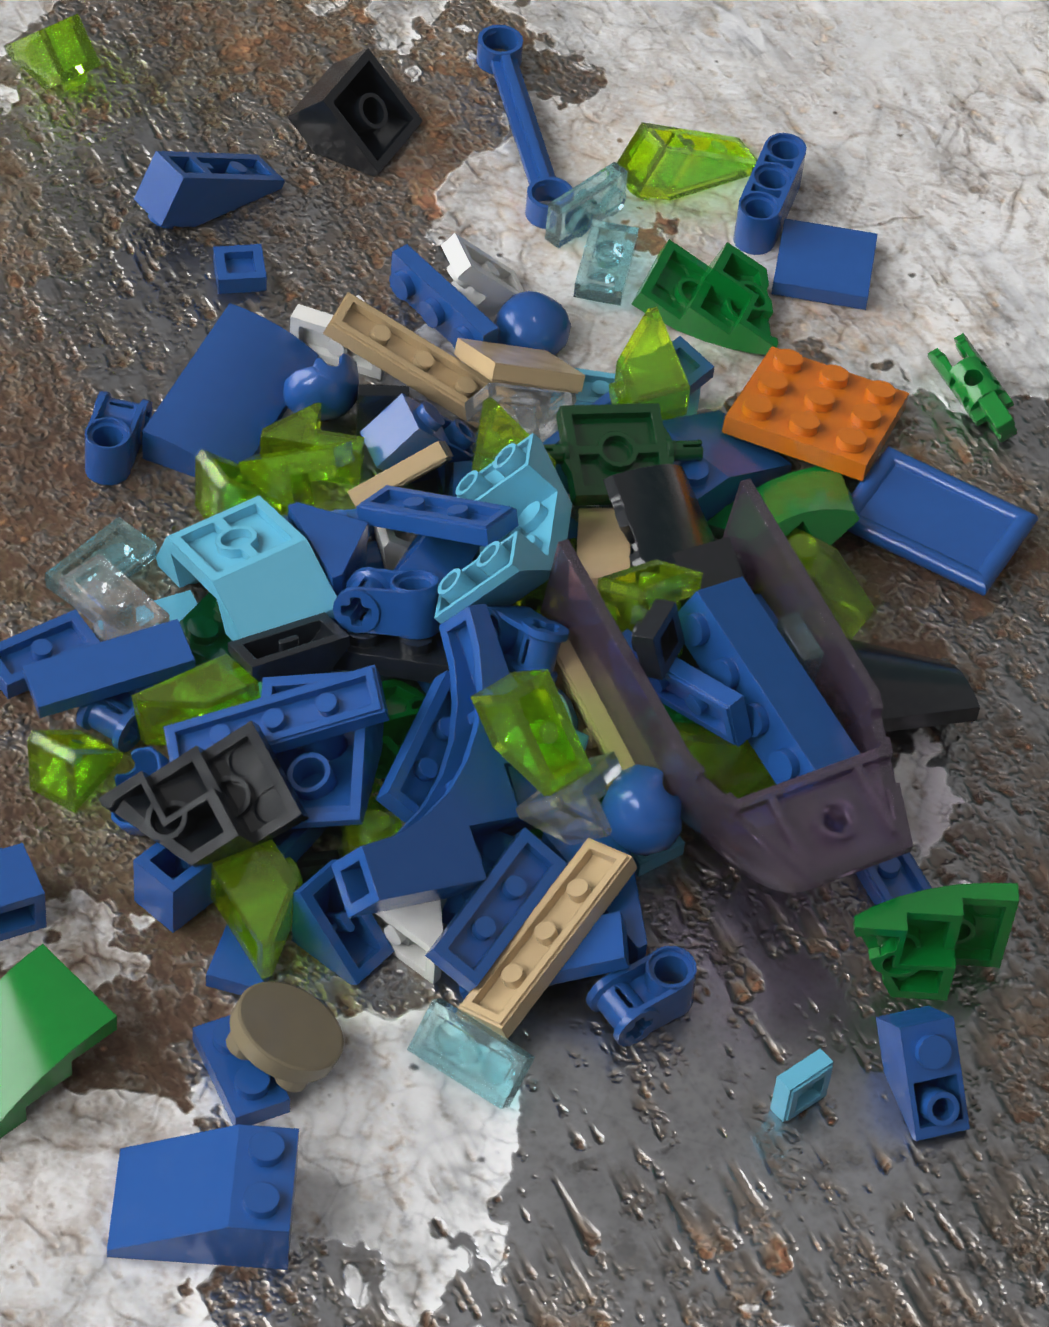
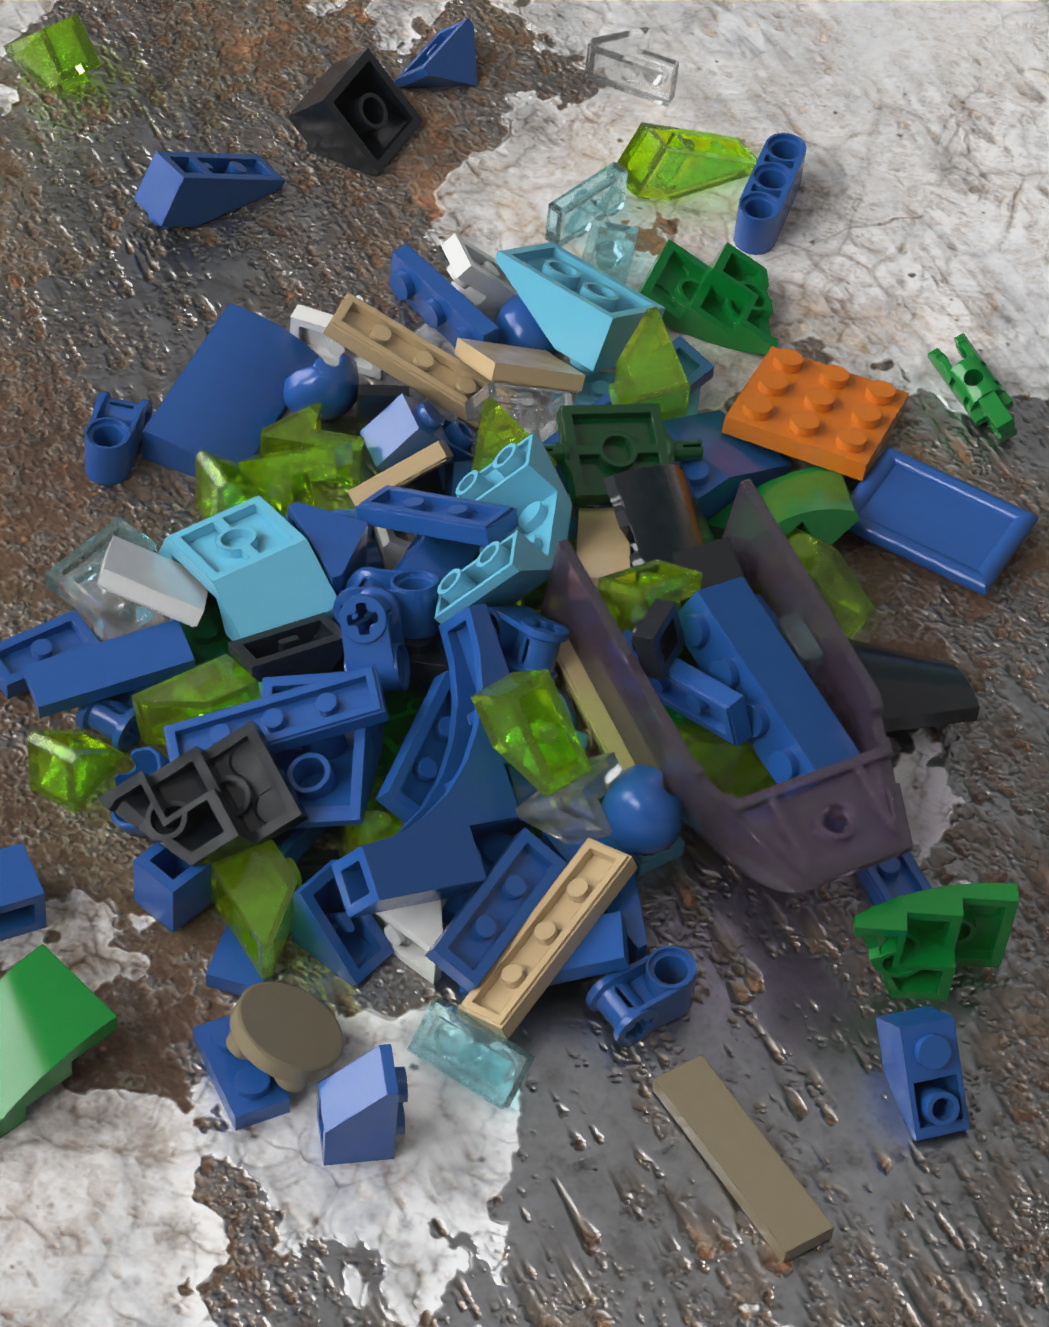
(152, 581): none -> white tile
(208, 1198): blue slope -> none
(239, 268): blue tile -> none
(362, 1109): none -> blue slope
(377, 642): none -> blue piece
(445, 60): none -> blue slope
(521, 117): blue piece -> none
(575, 303): none -> medium azure slope
(627, 65): none -> clear slope
(742, 1159): none -> dark tan tile
(801, 1085): medium azure tile -> none
(824, 264): blue tile -> none

